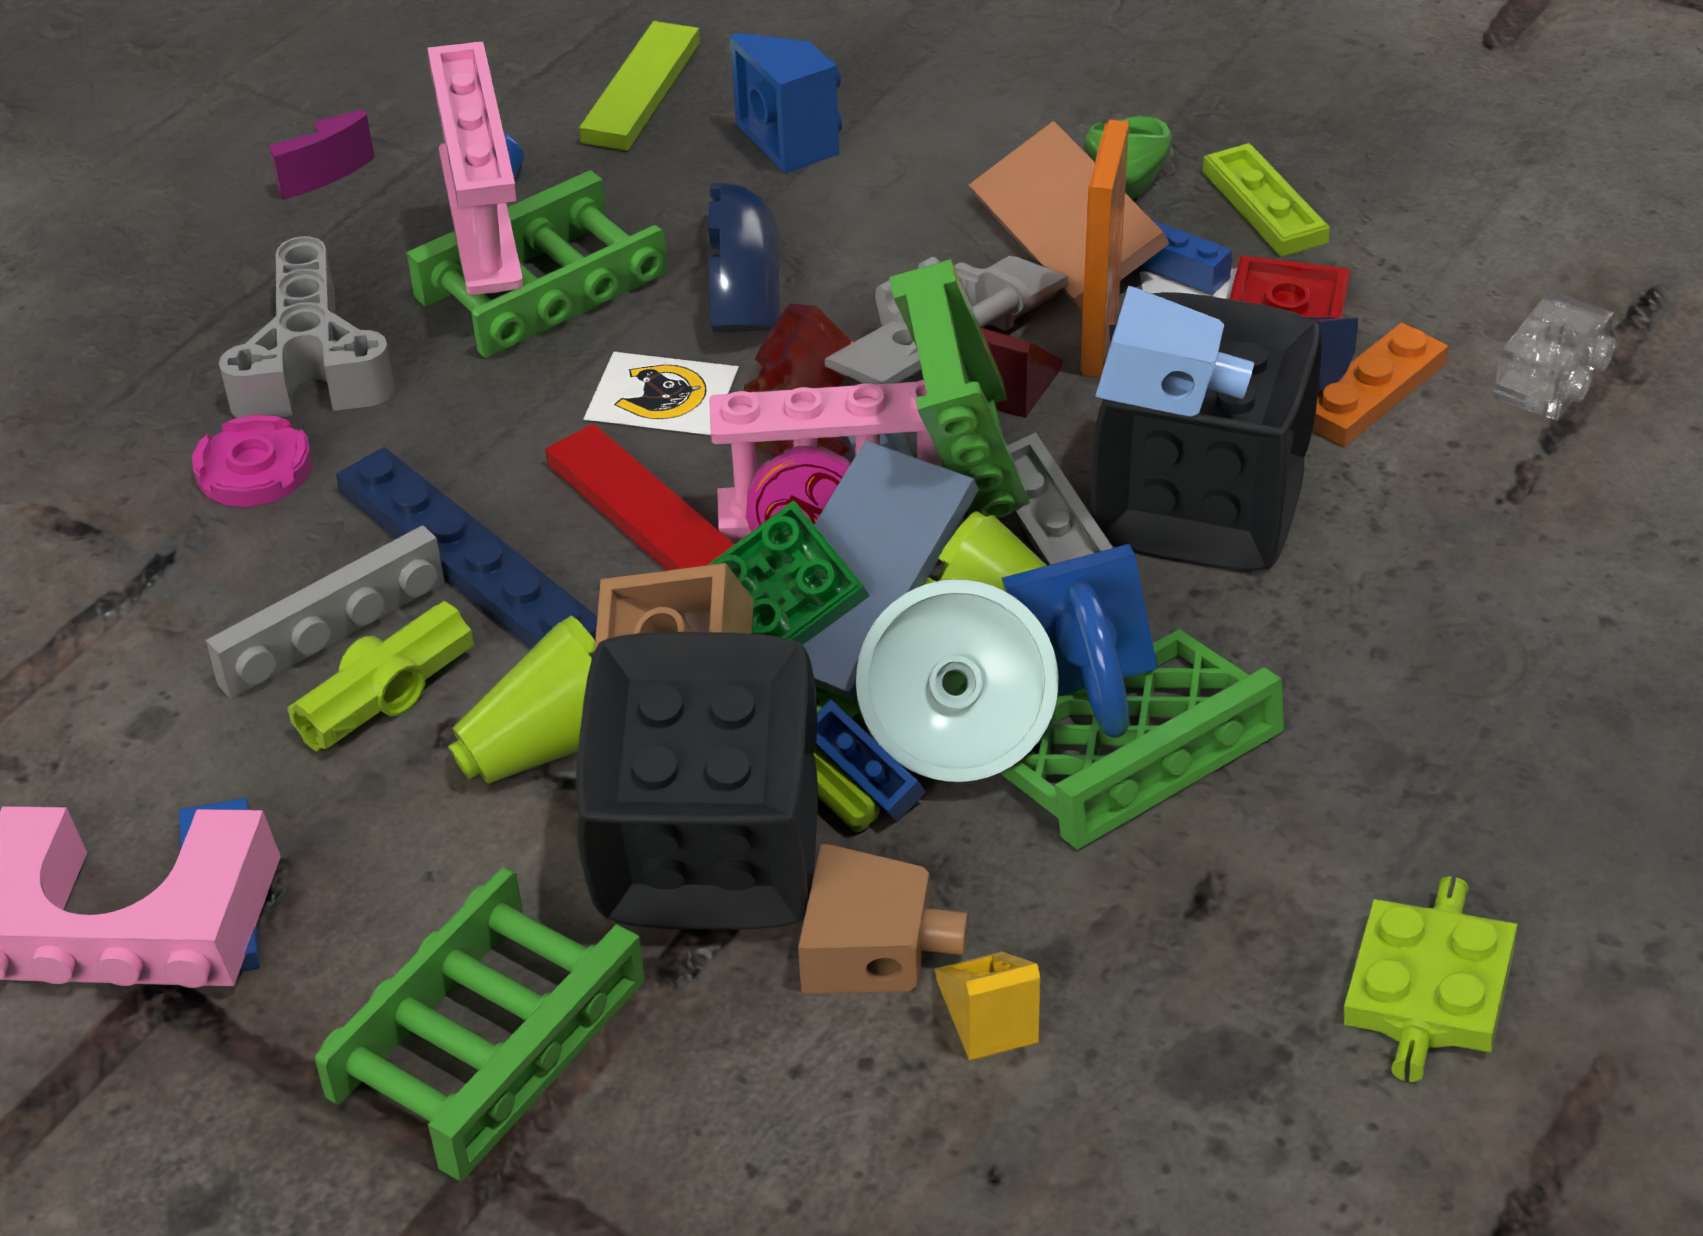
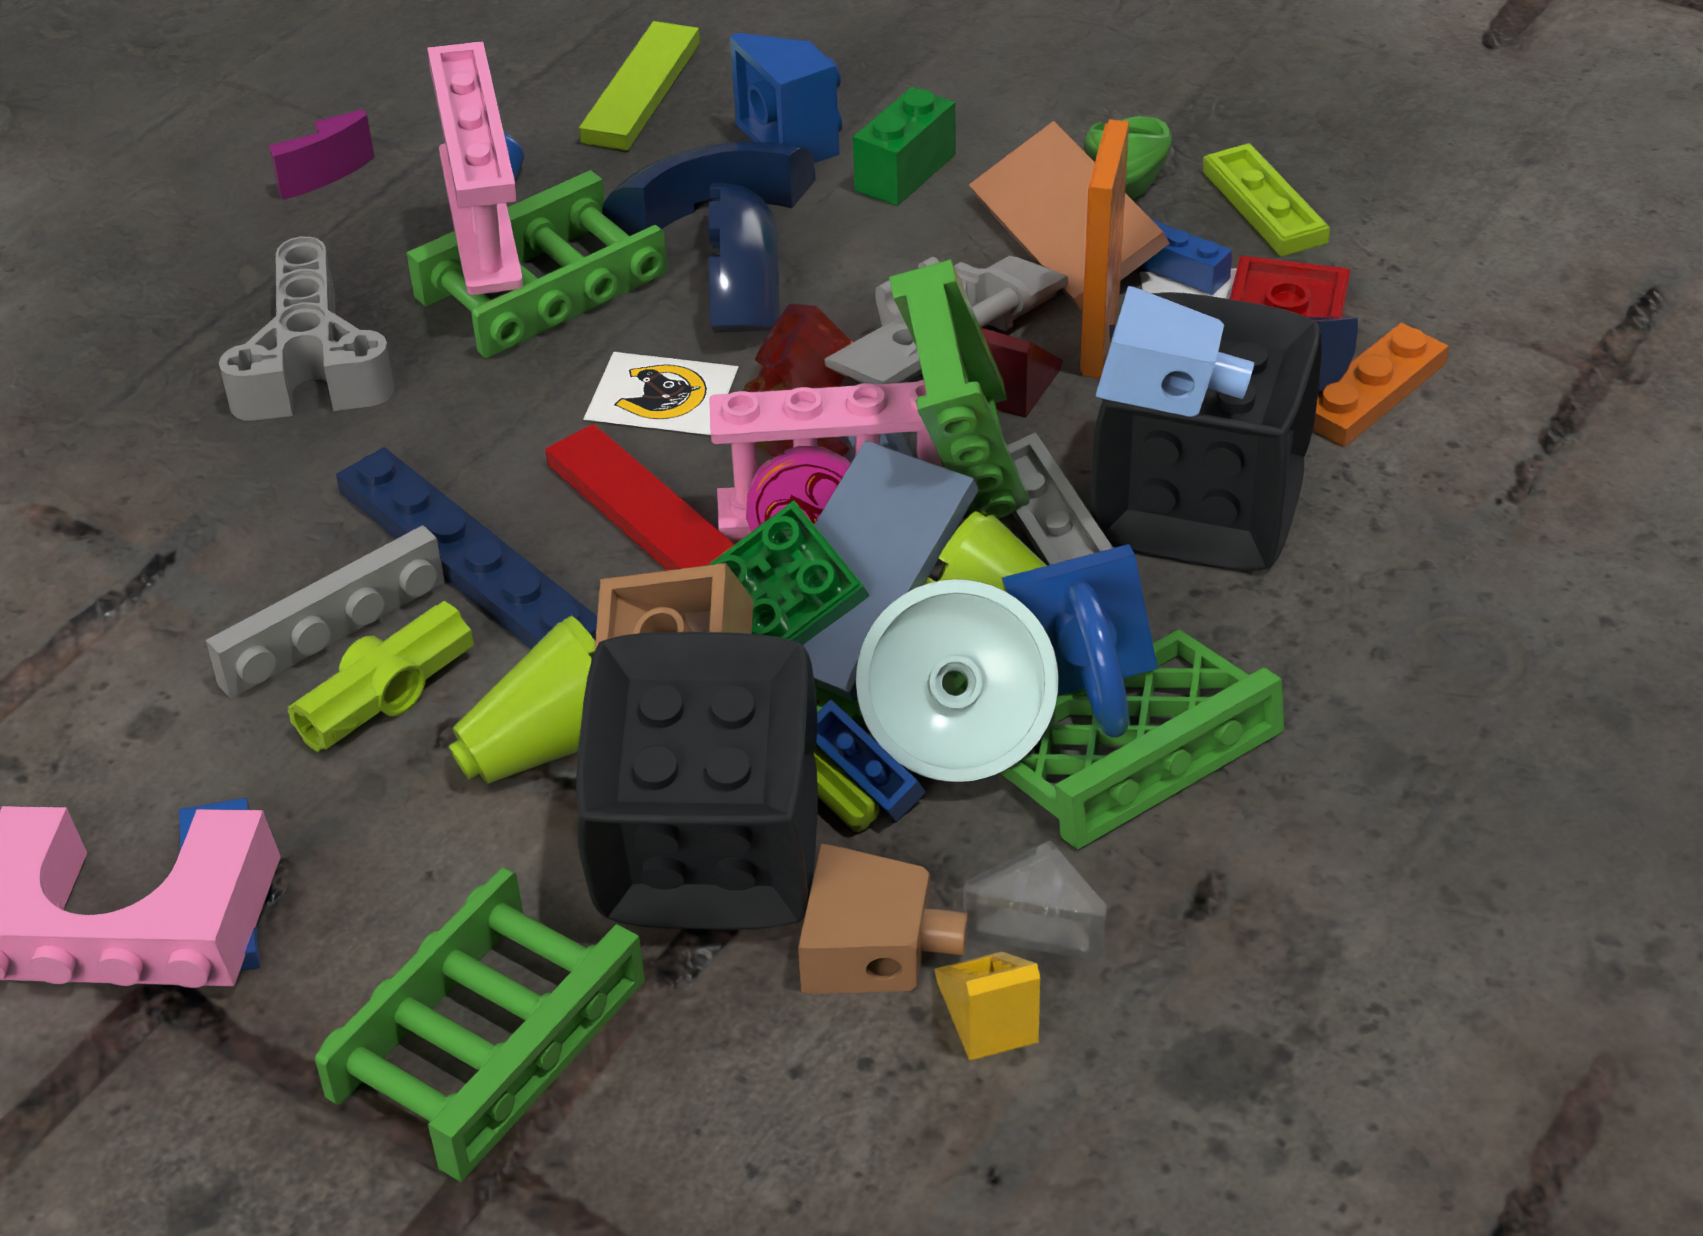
(252, 461): dark pink tile -> none
(675, 183): none -> dark blue brick
(904, 145): none -> green brick
(1037, 906): none -> clear slope
(1430, 977): lime plate -> none
(1555, 355): clear brick -> none

